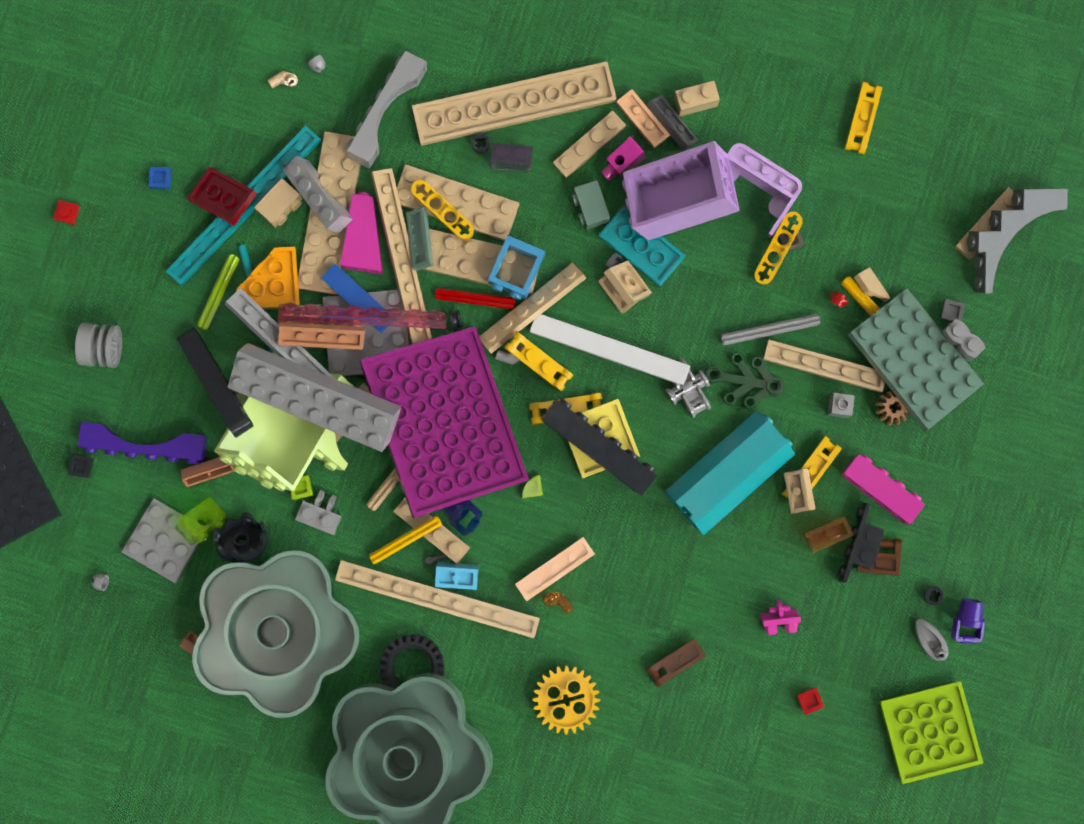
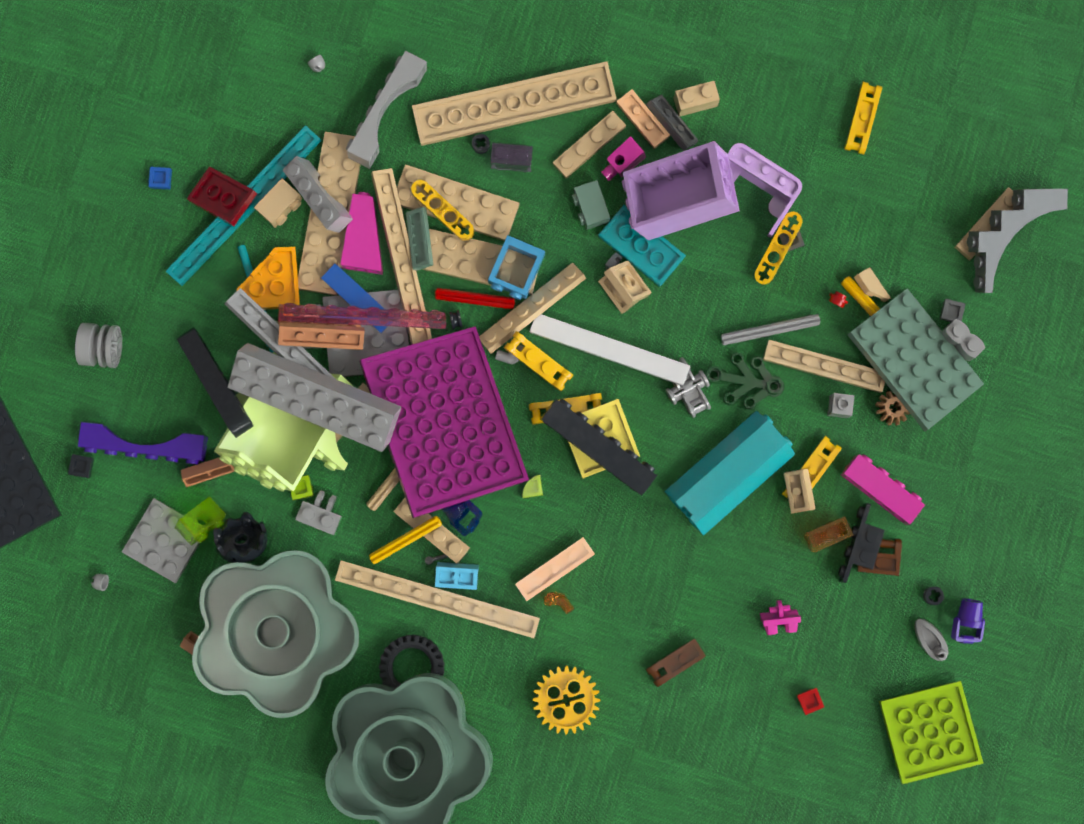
(66, 212): red plate -> none
(218, 291): lime axle -> none
(283, 78): tan arm -> none

